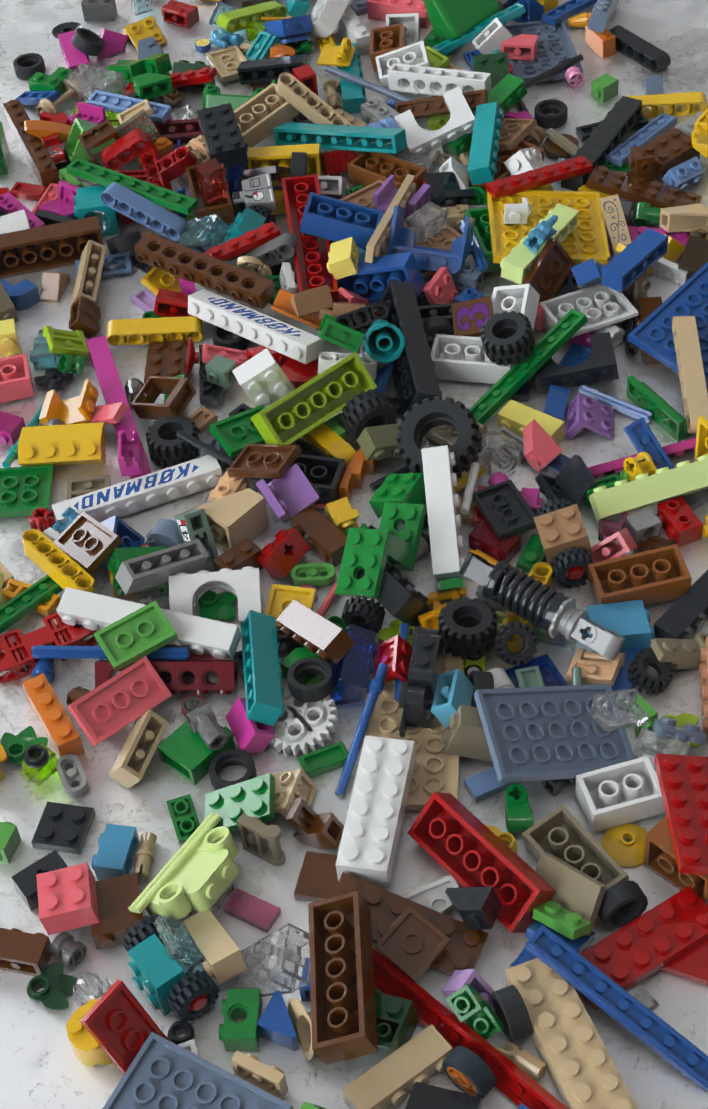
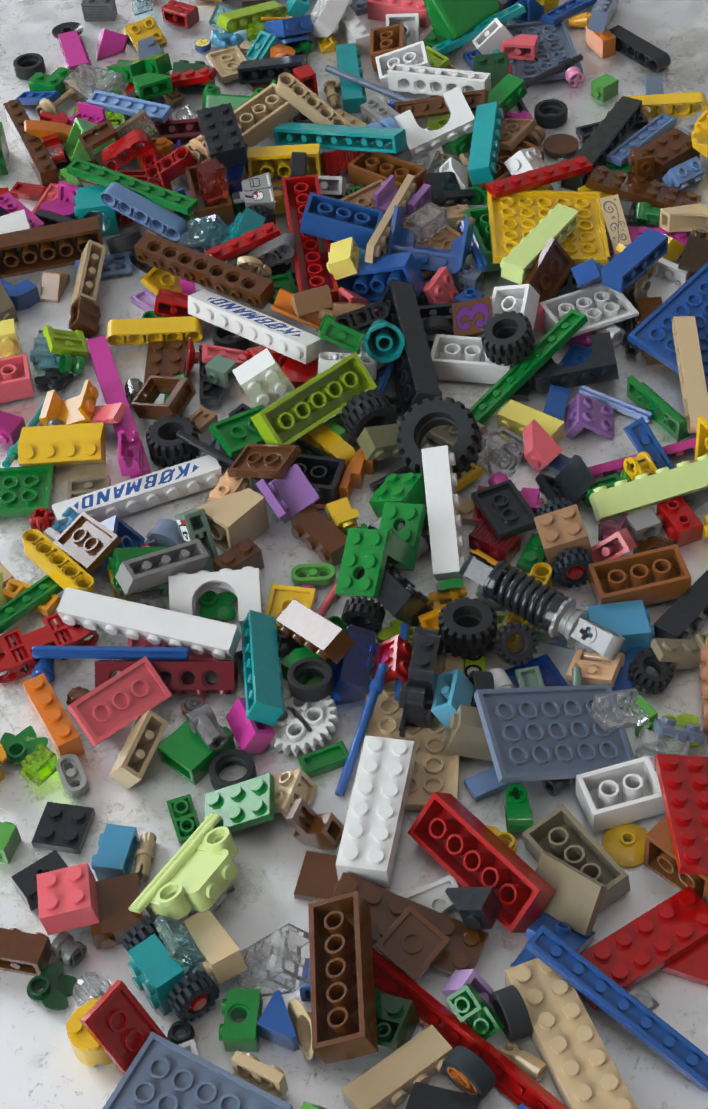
(36, 756): black plate -> none
(87, 42): black tyre -> none
(127, 114): tan tile -> none
(135, 636): bright green plate -> none
(252, 910): clear pink tile -> none
(255, 836): dark tan plate -> none
(275, 172): black plate -> none
(283, 553): red brick -> none
(287, 277): white plate -> none
(337, 55): yellow hinge -> none
(470, 486): white bar -> none
(517, 212): white bracket -> none
(540, 234): dark azure animal -> none
(562, 141): dark tan axle -> none
(562, 920): bright green plate -> none
(622, 904): black tyre -> none

